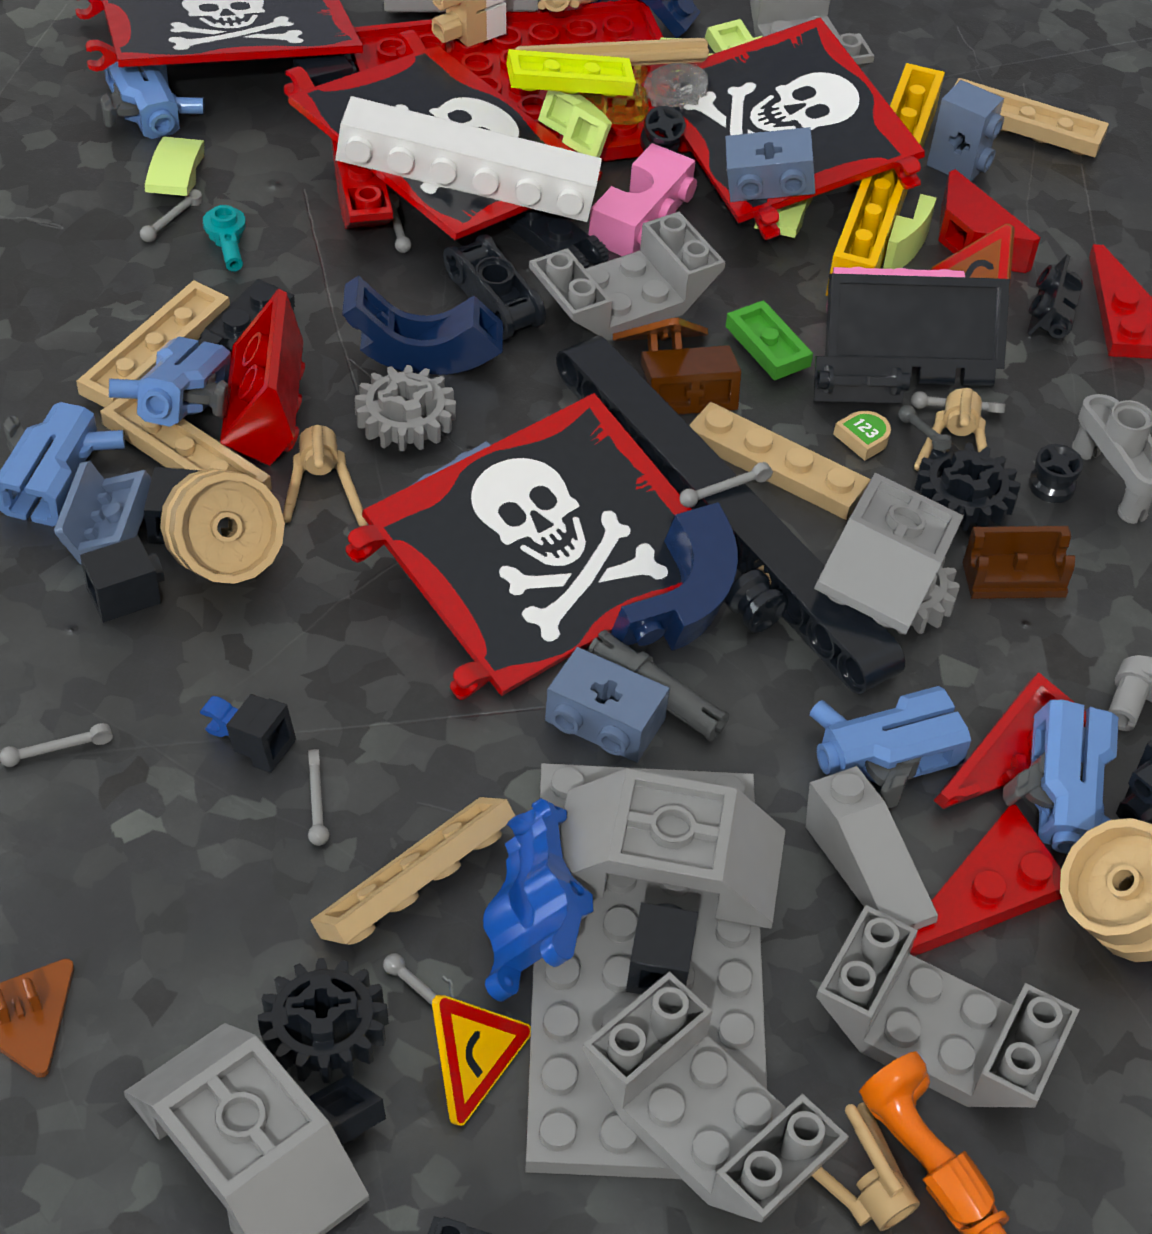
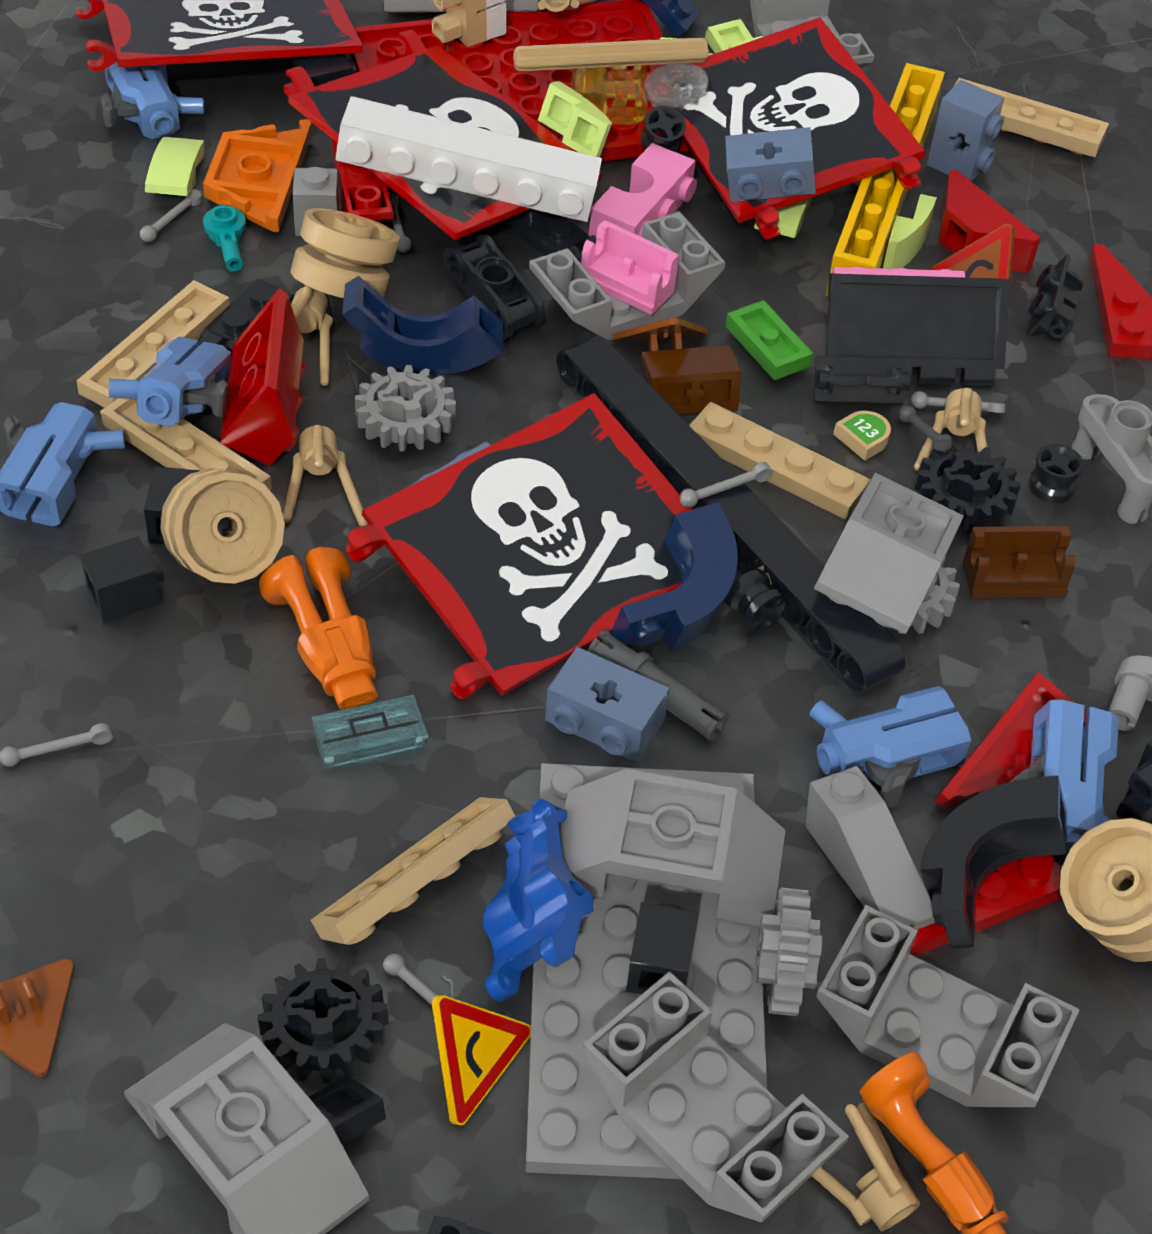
(101, 509): sand blue bracket -> none
(256, 729): black piece -> none
(257, 171): none -> orange wing
(310, 313): none -> tan plant
(314, 189): none -> light grey brick
(318, 833): light grey hinge -> none
(333, 650): none -> orange piece
(341, 249): none -> tan wheel
(369, 731): none -> clear light blue tile
(570, 73): neon yellow plate -> none
(631, 267): none -> bright pink hinge
(788, 951): none -> light grey gear
(983, 835): none -> black arch

